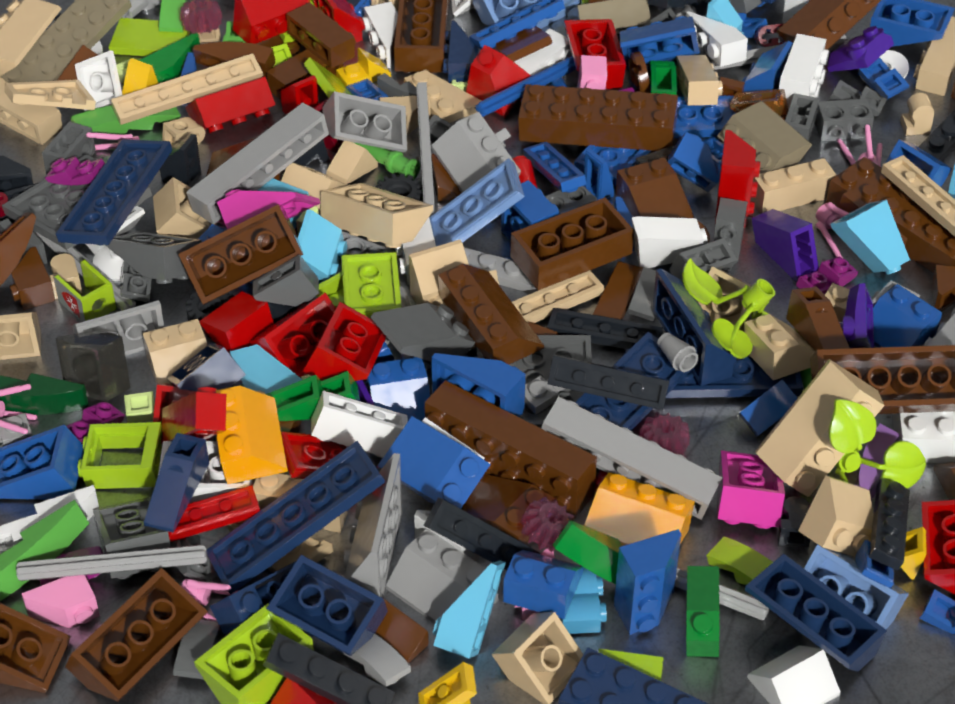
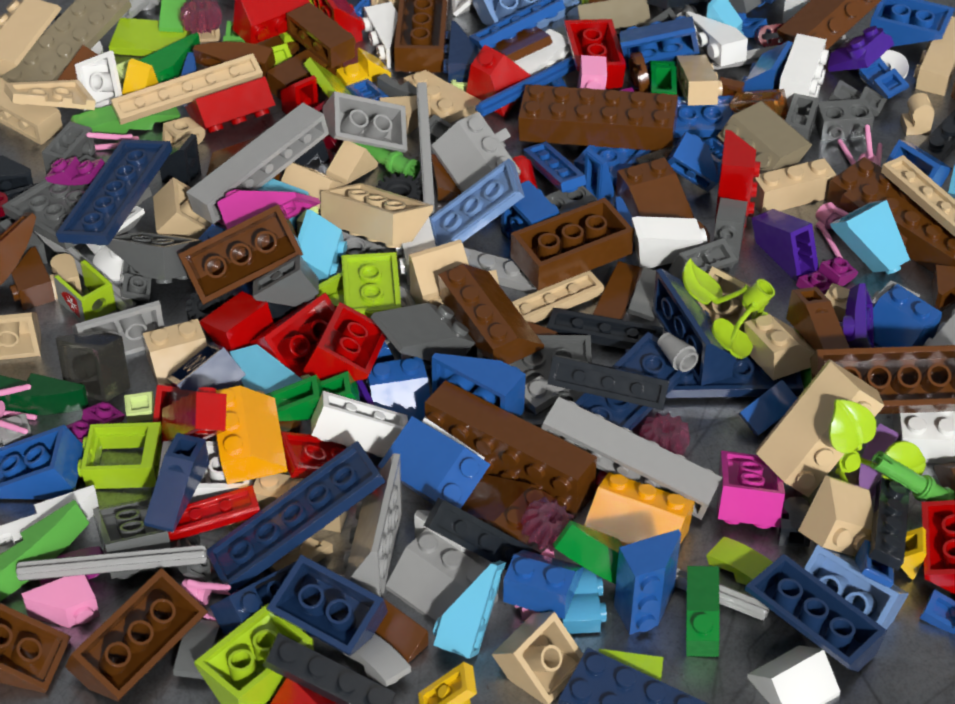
(922, 487): none -> bright green pin

